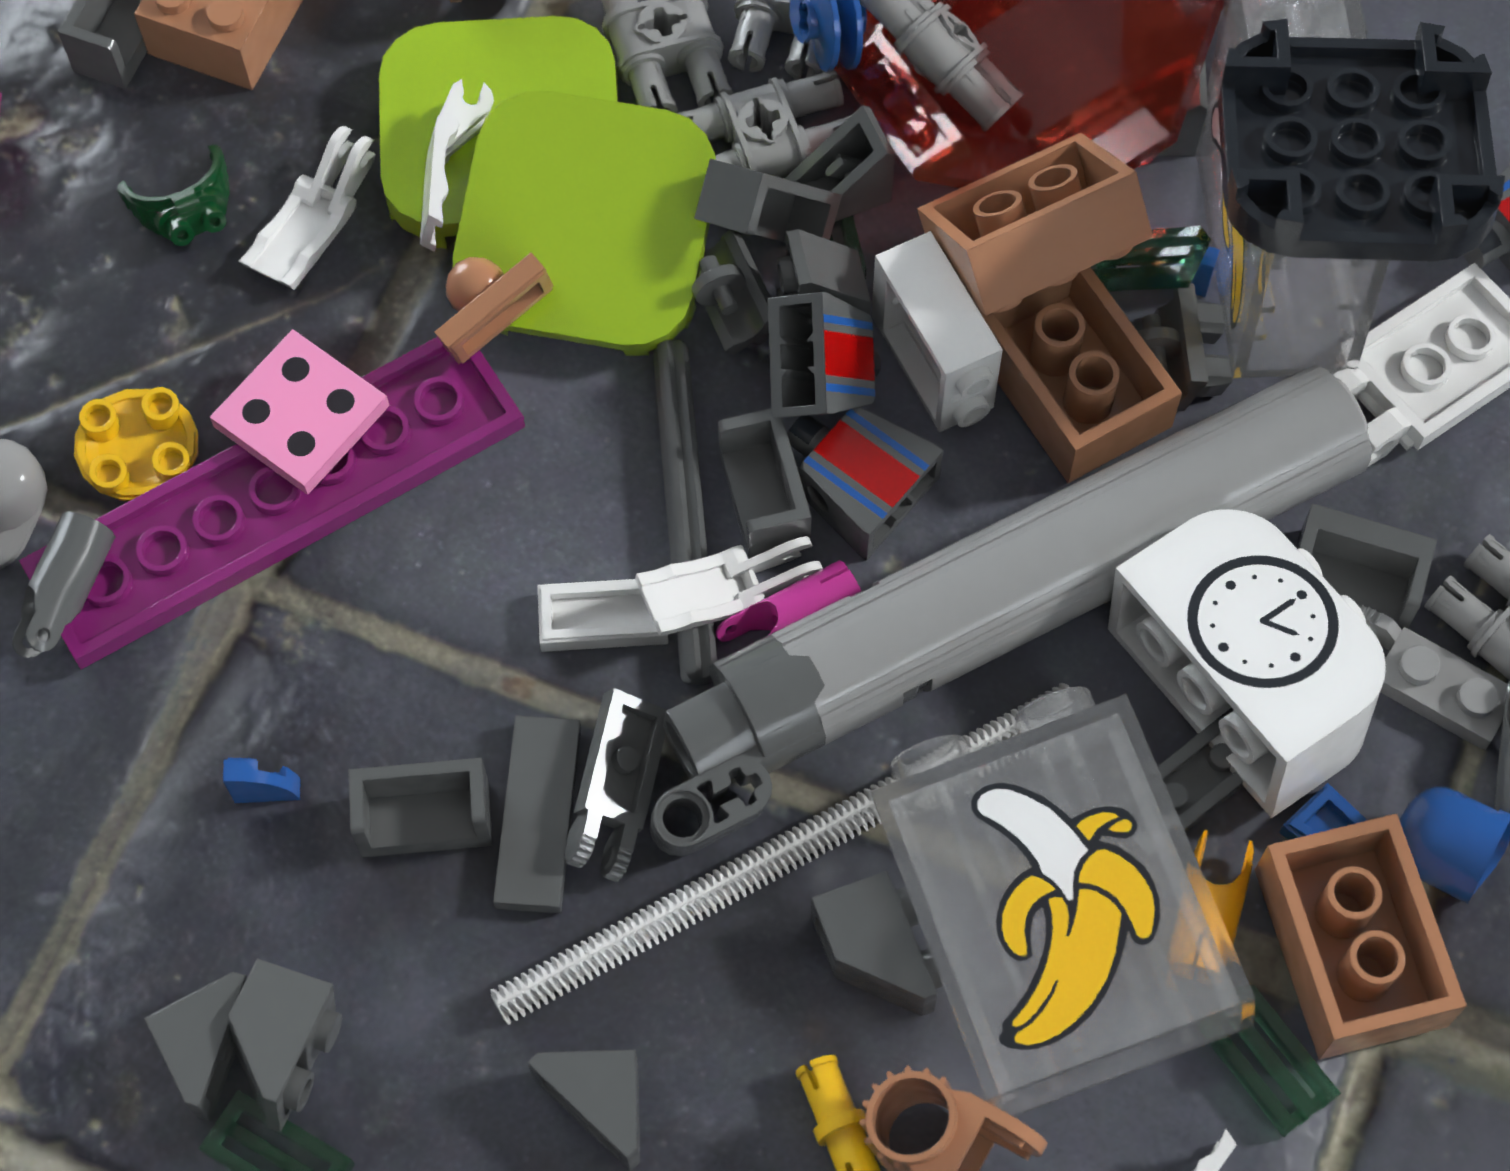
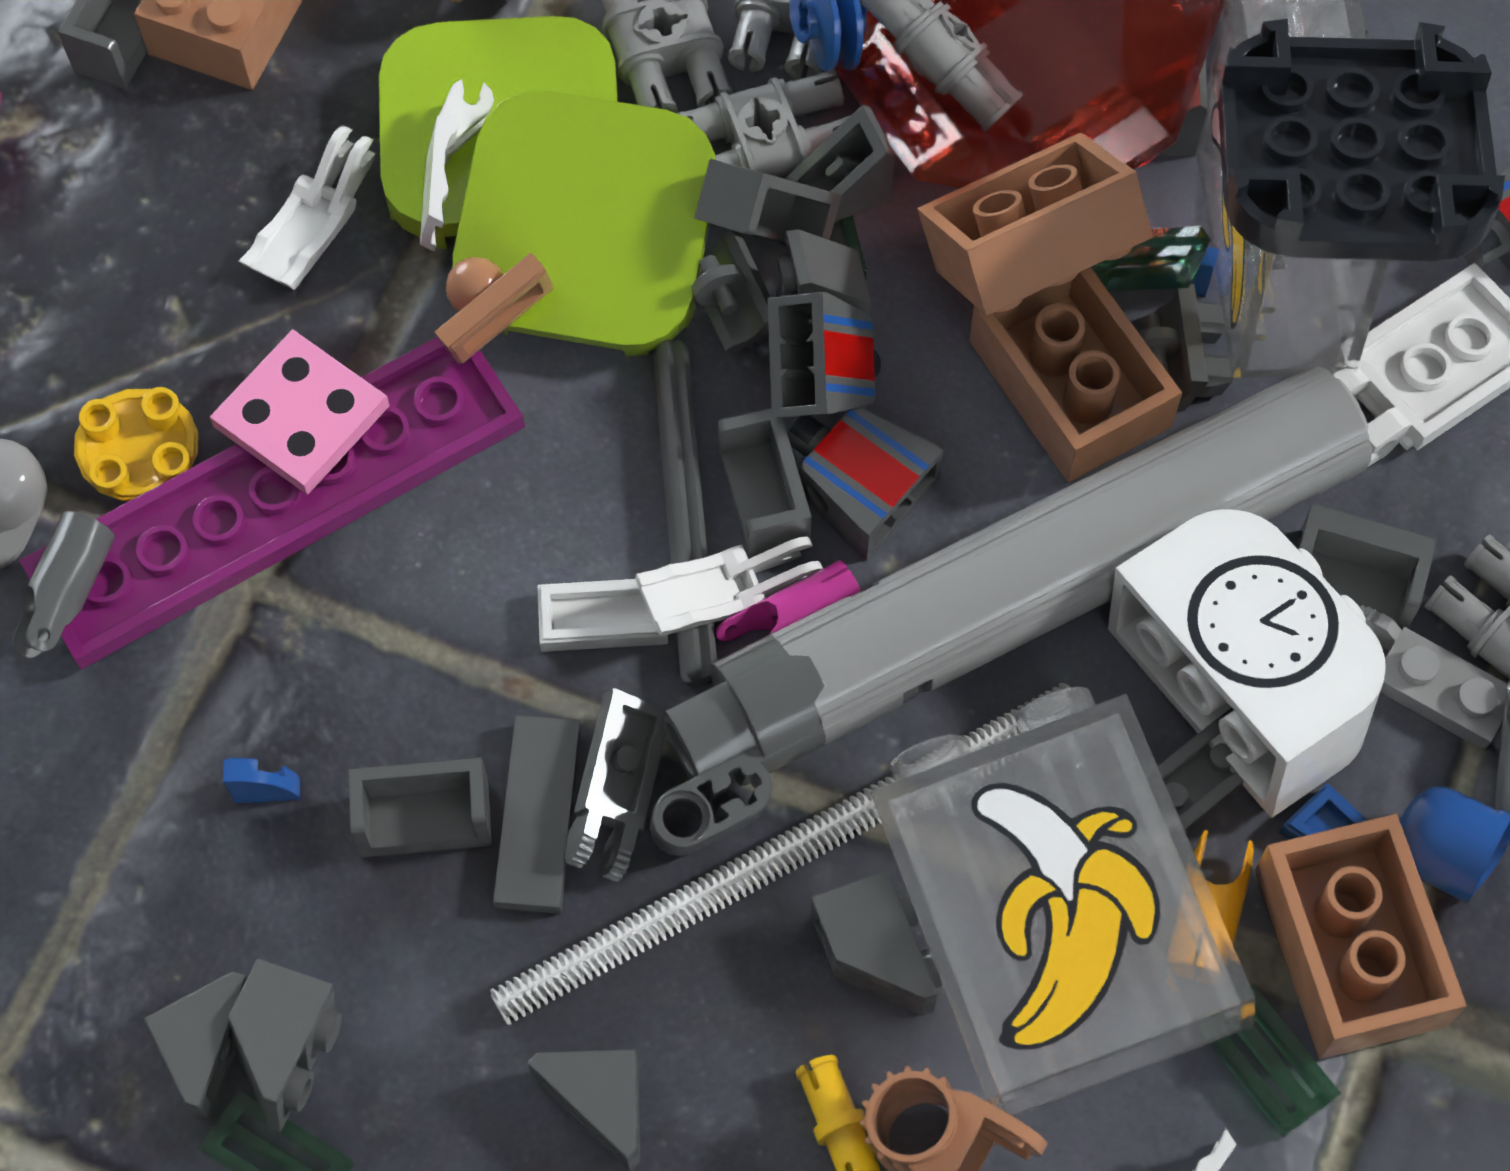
(185, 212): dark green helmet -> none
(936, 332): white window -> none

